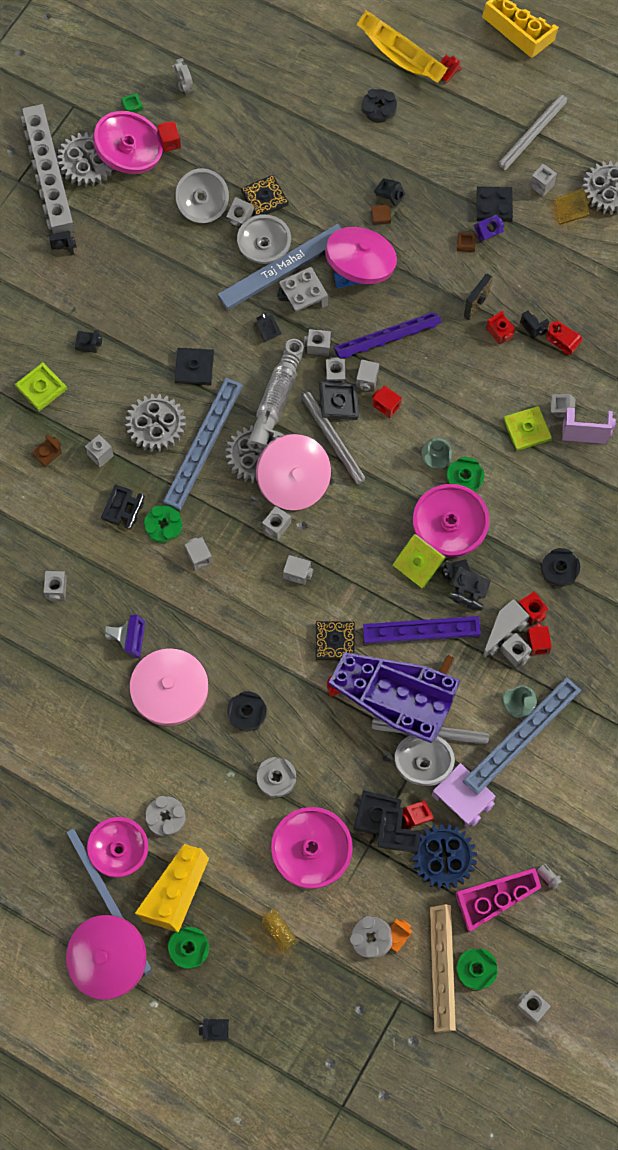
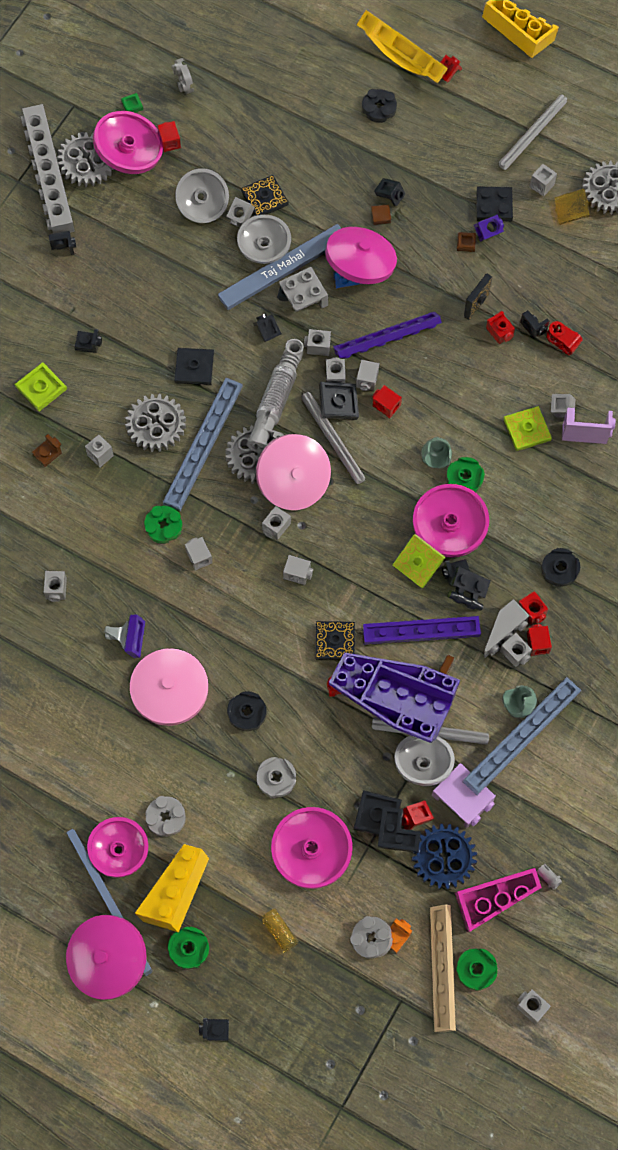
(117, 505): black plate -> none

